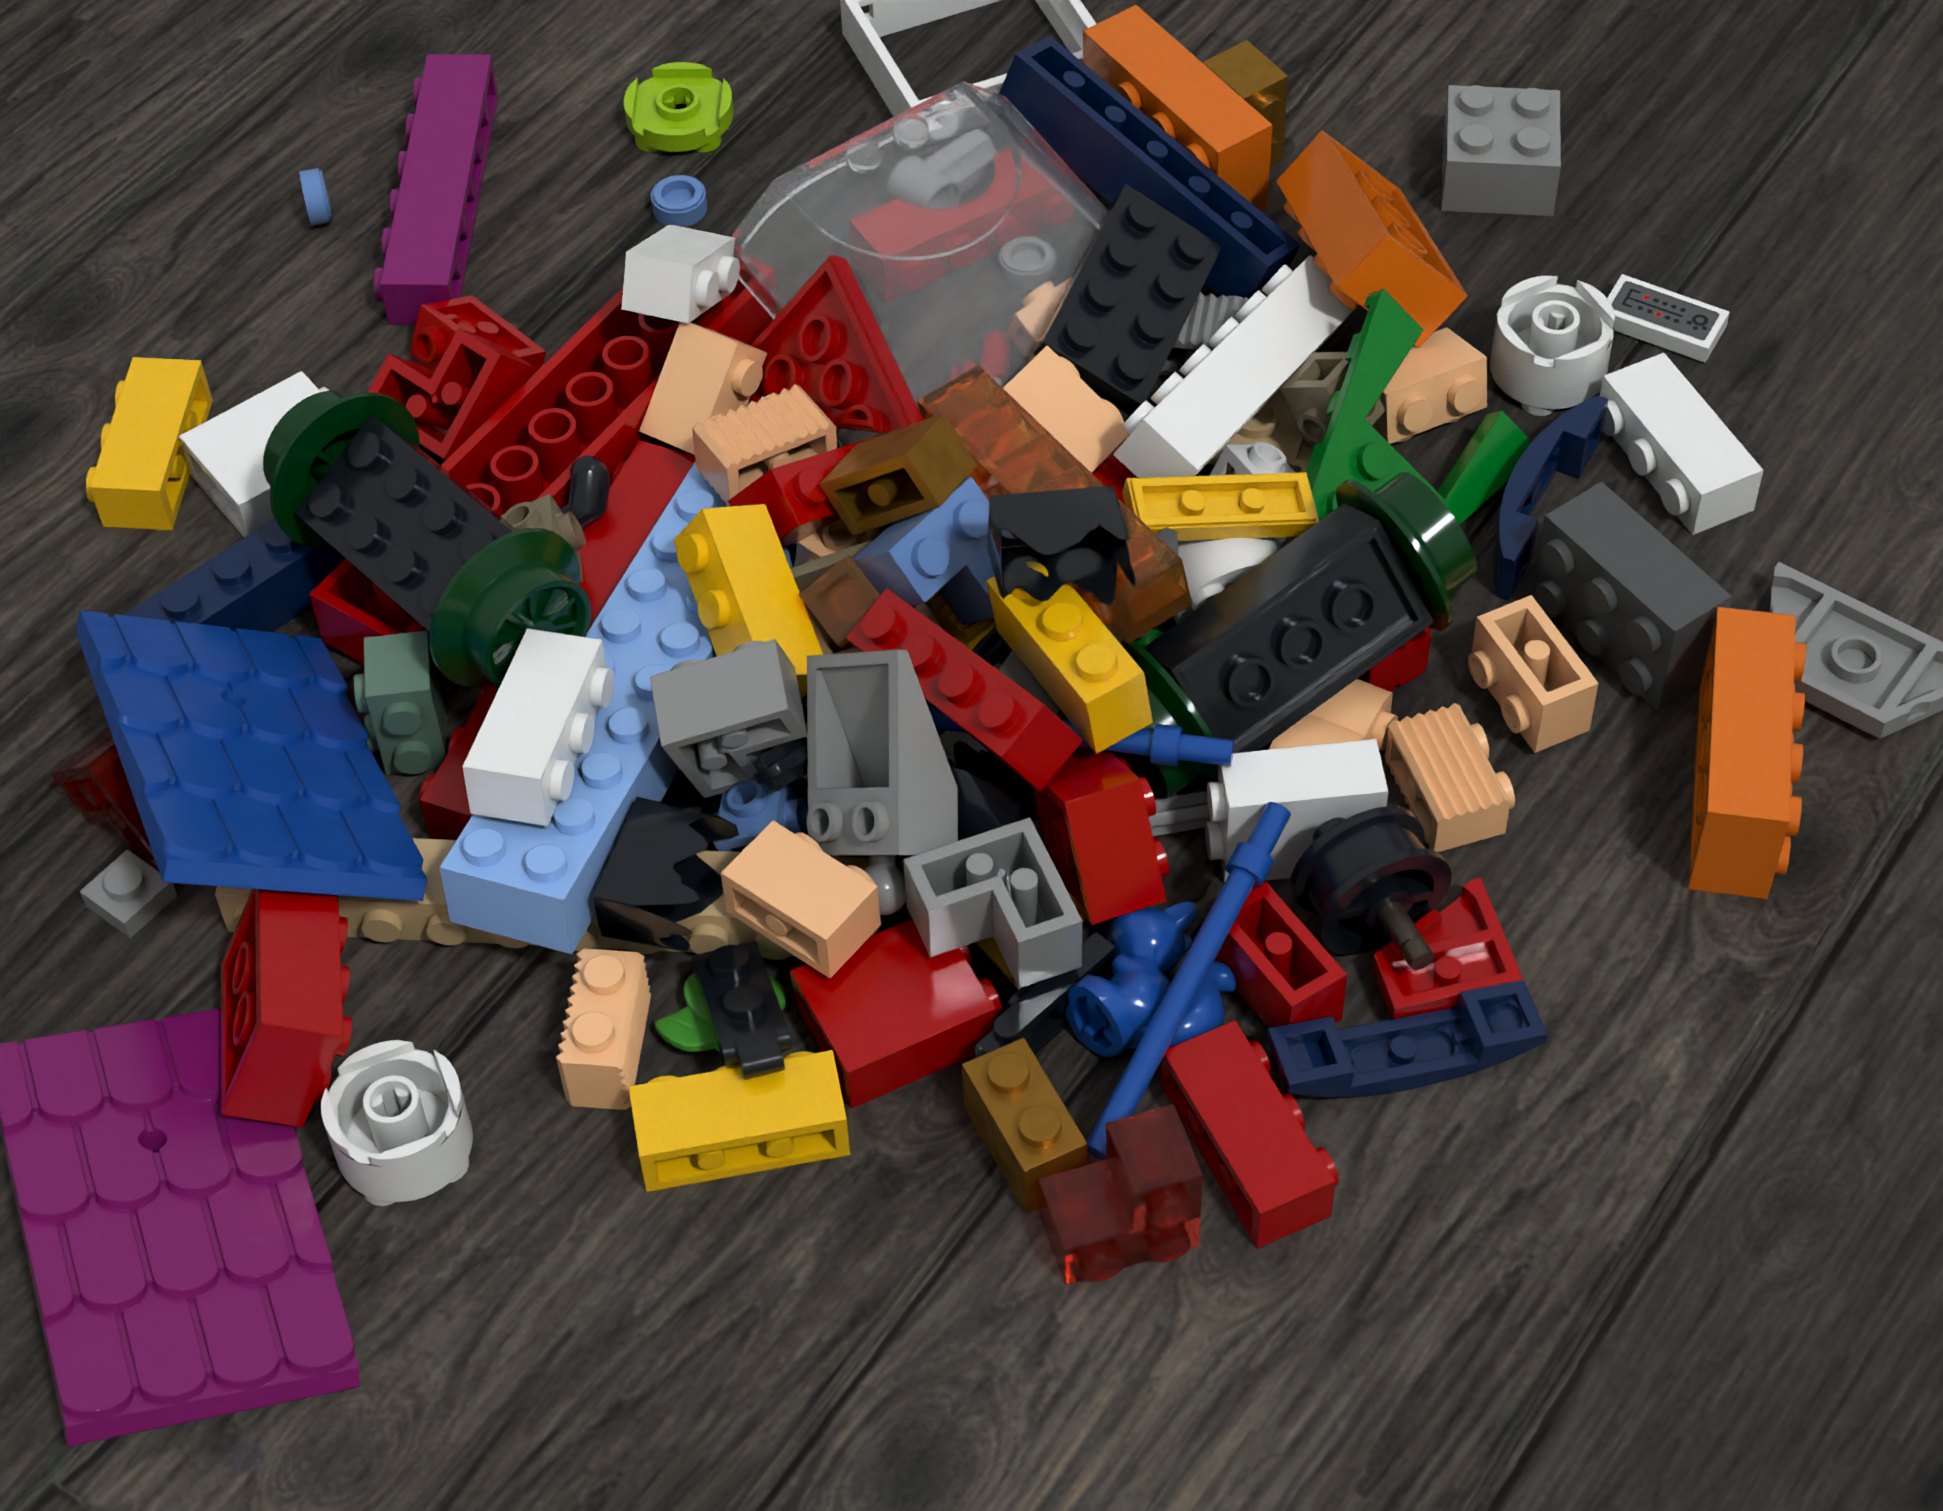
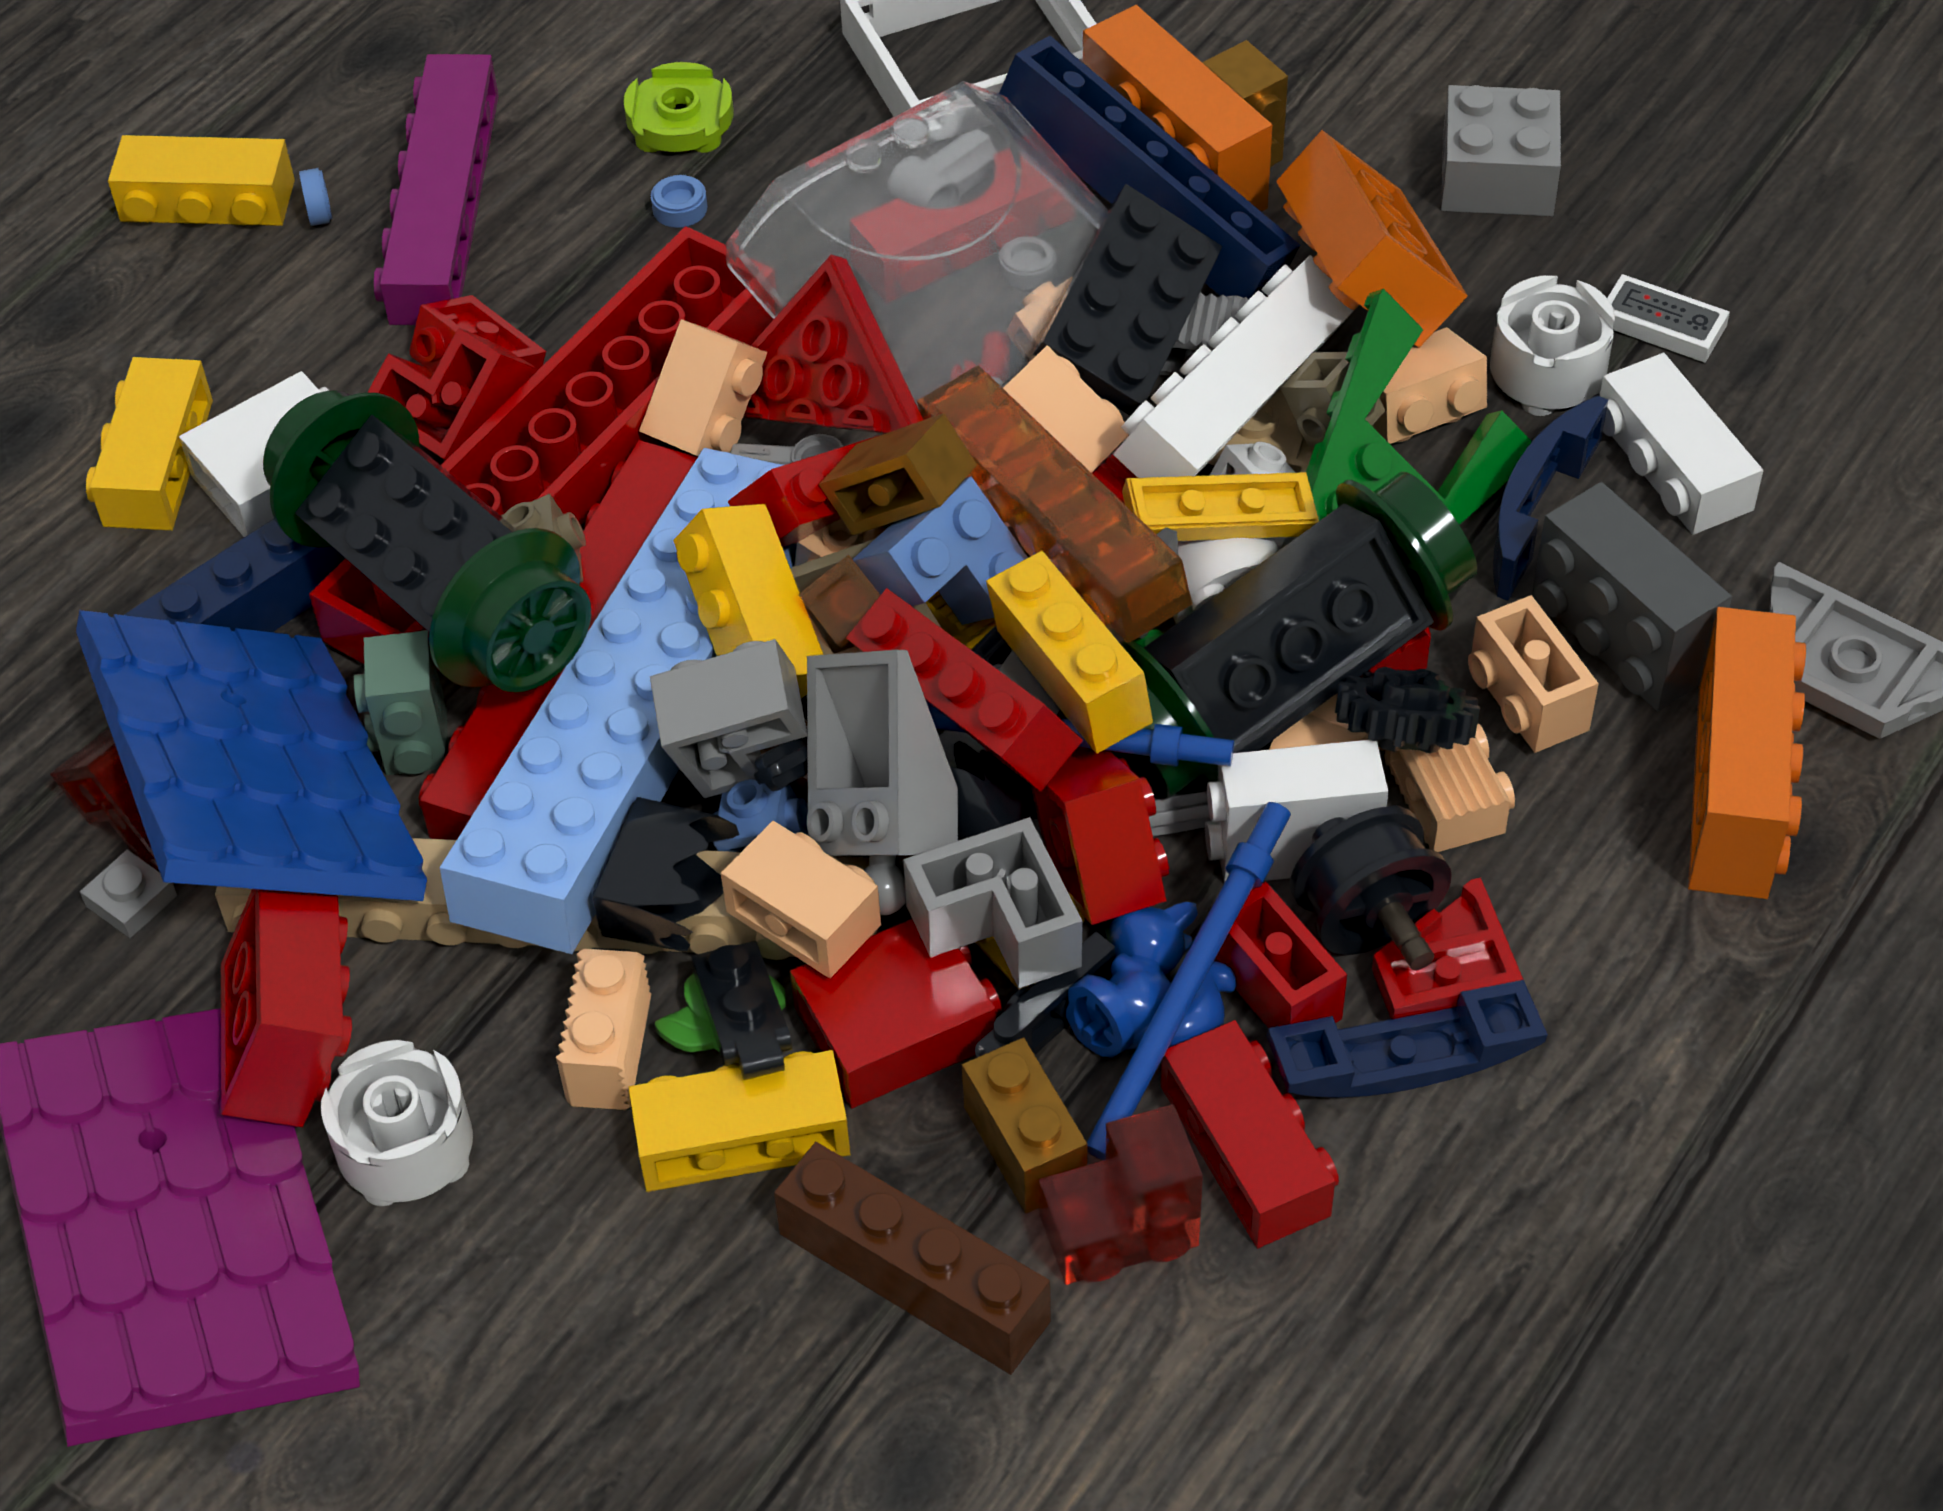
(201, 180): none -> yellow brick
(538, 727): white brick -> none
(588, 490): black arm -> none
(679, 273): white brick -> none
(756, 438): light nougat brick -> none
(913, 1257): none -> reddish brown brick
(1061, 539): black piece -> none
(1407, 710): none -> black gear

